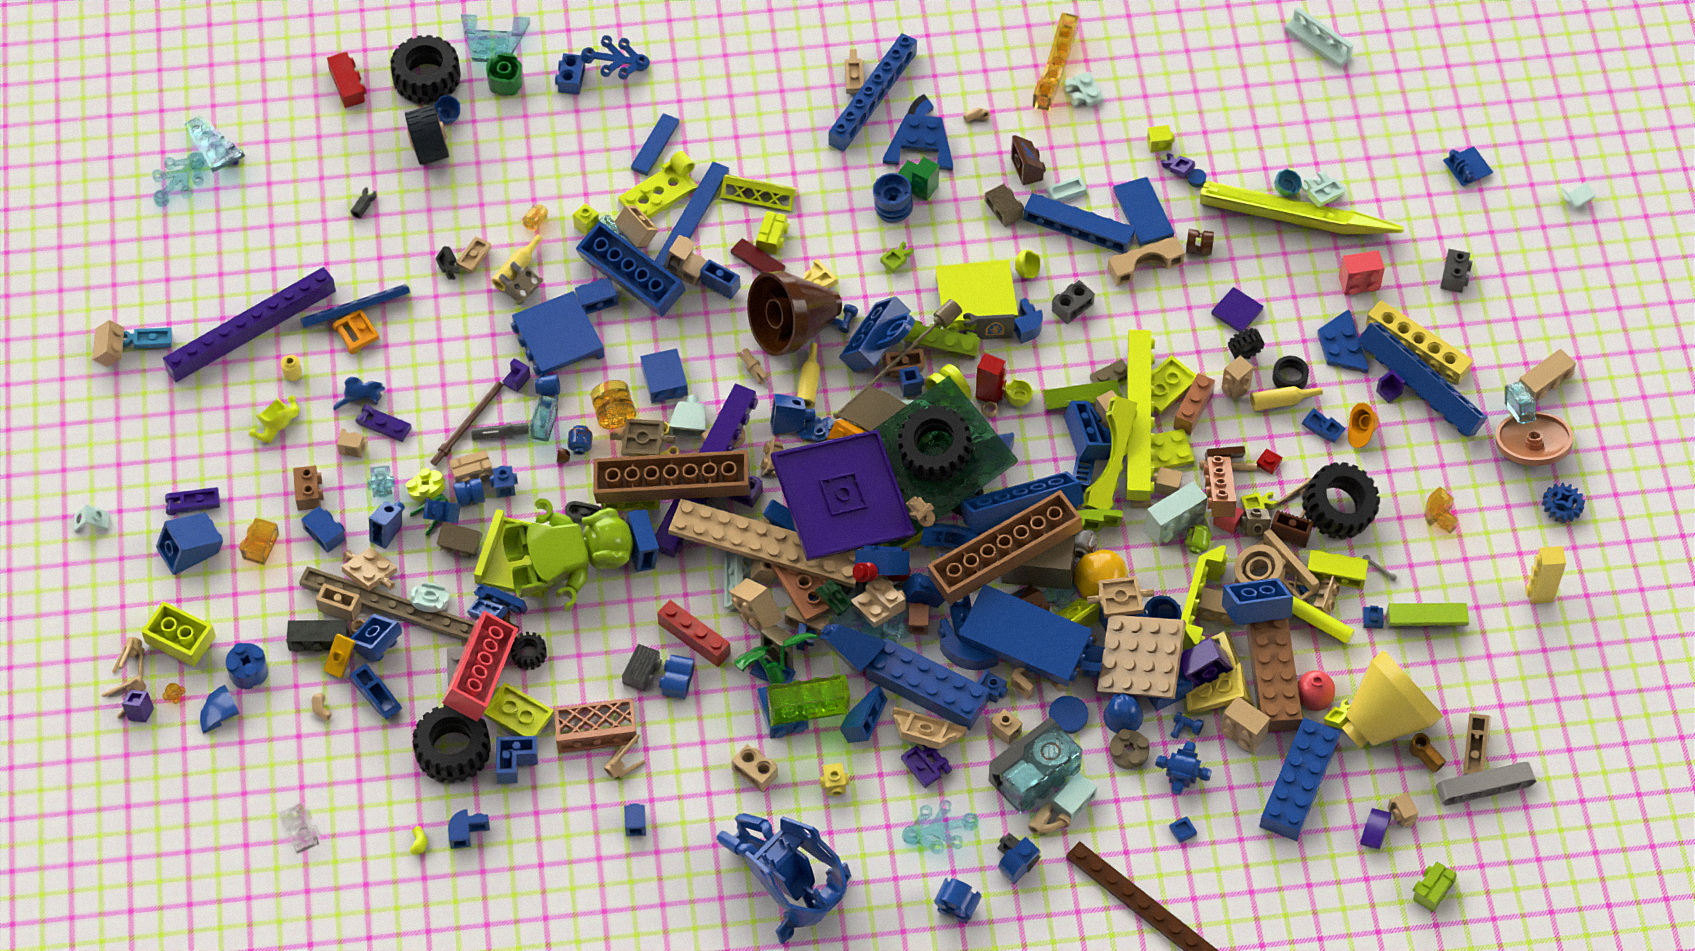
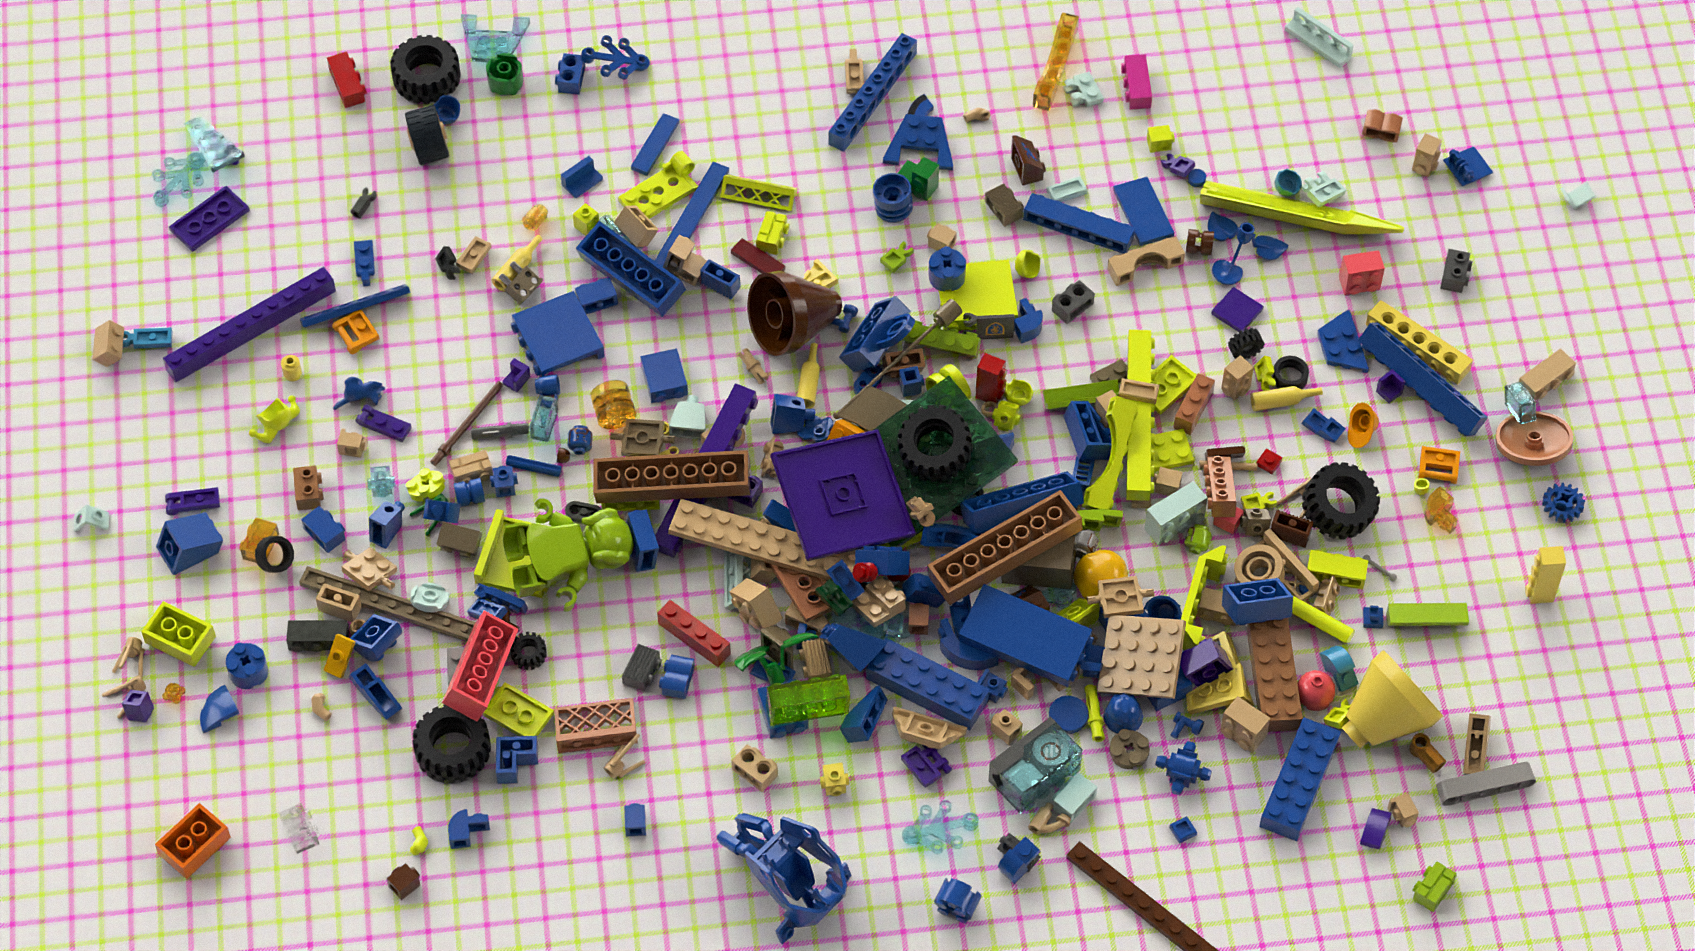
(193, 840): none -> orange brick
(209, 218): none -> dark purple tile
(287, 549): none -> black tyre
(364, 260): none -> blue hinge
(403, 881): none -> reddish brown brick
(533, 465): none -> blue axle
(581, 177): none -> blue panel
(816, 659): none -> tan brick
(844, 578): none -> blue plate
(866, 377): none -> blue plate
(941, 236): none -> tan brick
(947, 269): none -> blue brick
(1006, 415): none -> neon yellow brick
(1095, 720): none -> neon yellow pin
(1136, 81): none -> dark pink brick
(1138, 391): none -> tan tile
(1223, 228): none -> blue plant
(1264, 371): none -> neon yellow plate
(1340, 664): none -> dark azure brick
(1382, 125): none -> nougat brick
(1421, 486): none -> neon yellow hinge
(1427, 155): none -> tan brick
(1439, 459): none -> light orange plate

